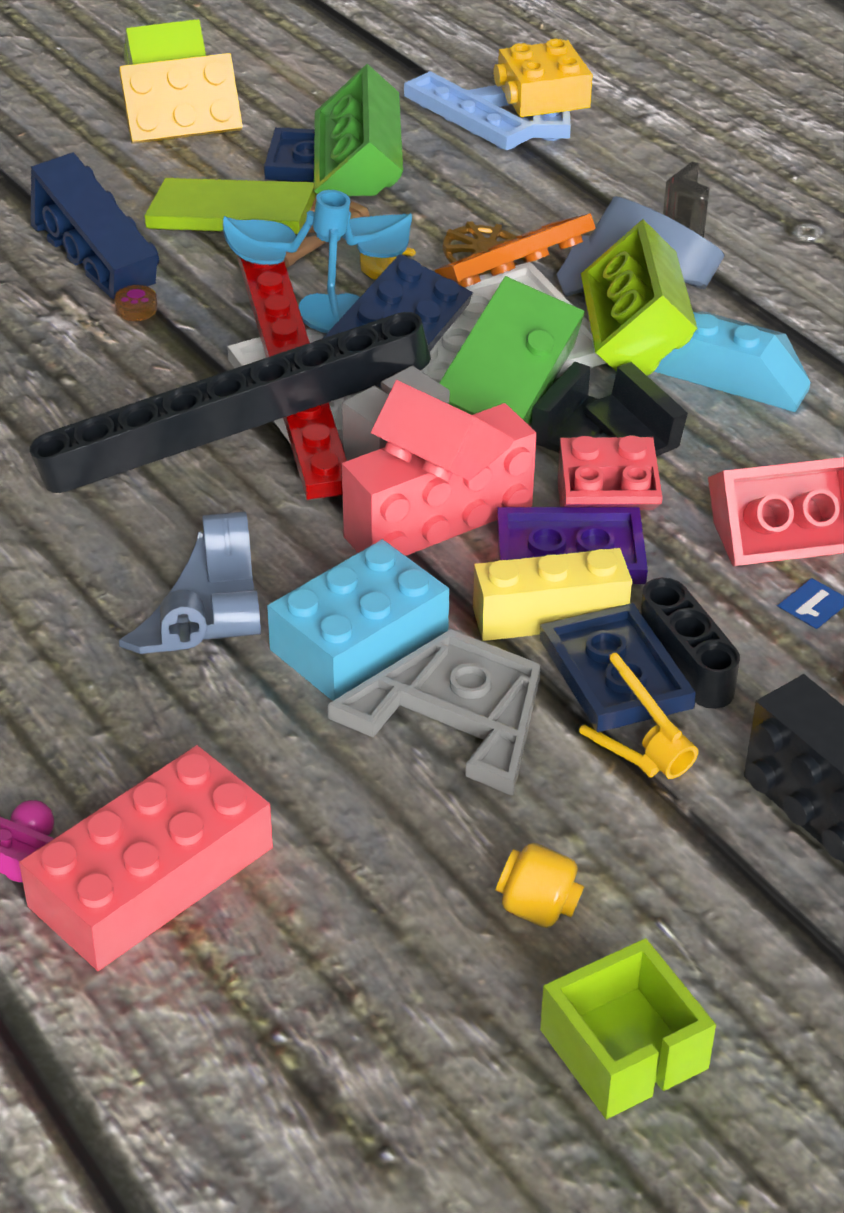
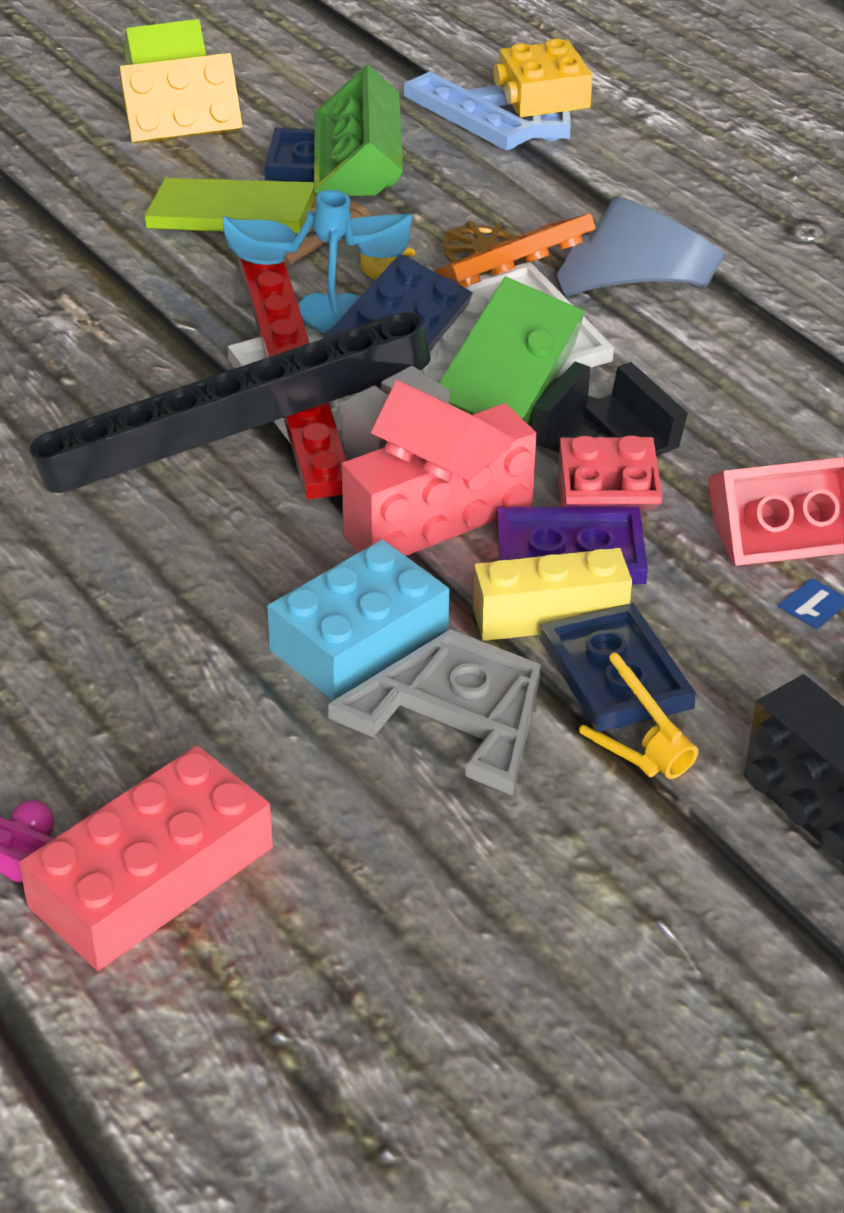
(90, 225): dark blue wedge -> none
(136, 303): clear orange tile -> none
(211, 595): sand blue panel -> none
(539, 885): yellow head -> none
(626, 1027): lime piece -> none
(638, 301): lime brick -> none
(686, 199): clear smoke panel -> none
(692, 641): black beam -> none
(740, 362): medium azure wedge -> none

